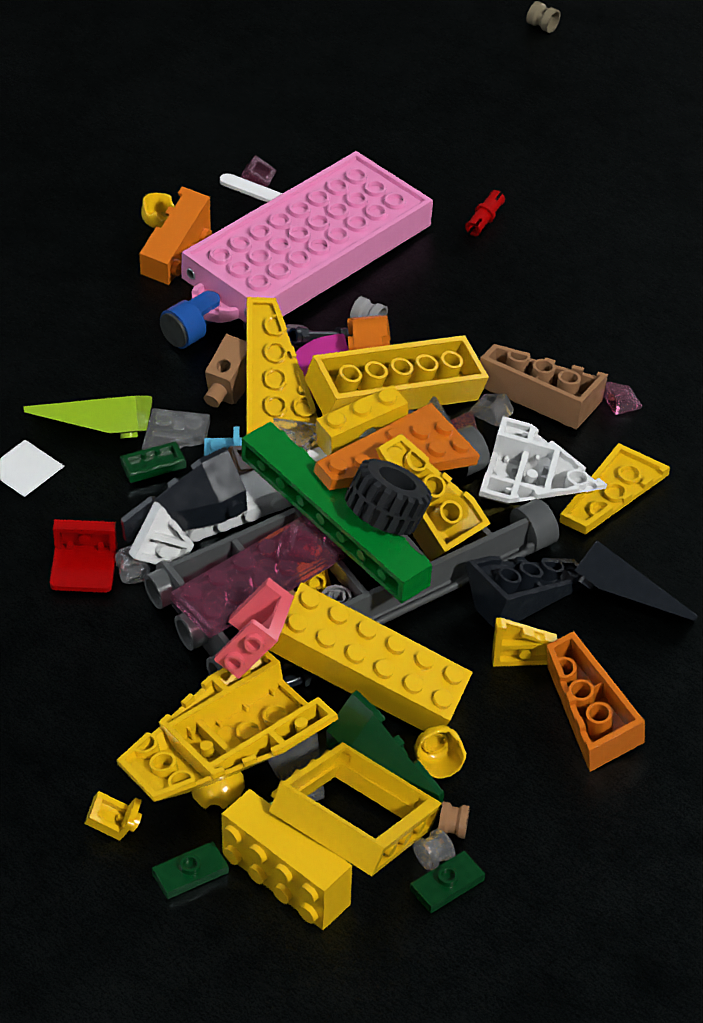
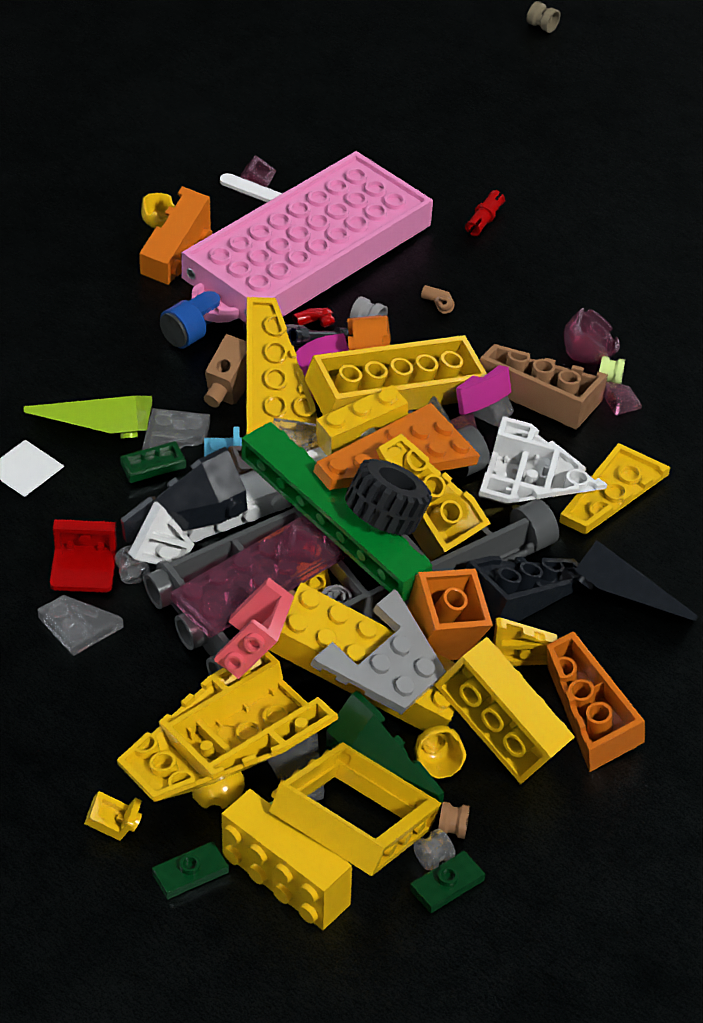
(78, 623): none -> clear wing
(313, 314): none -> red arm
(398, 669): none -> light grey wing
(440, 297): none -> medium nougat arm
(450, 610): none -> orange slope
(482, 392): none -> dark pink slope
(504, 710): none -> yellow brick
(589, 338): none -> clear pink cylinder
(613, 369): none -> yellowish green wheel

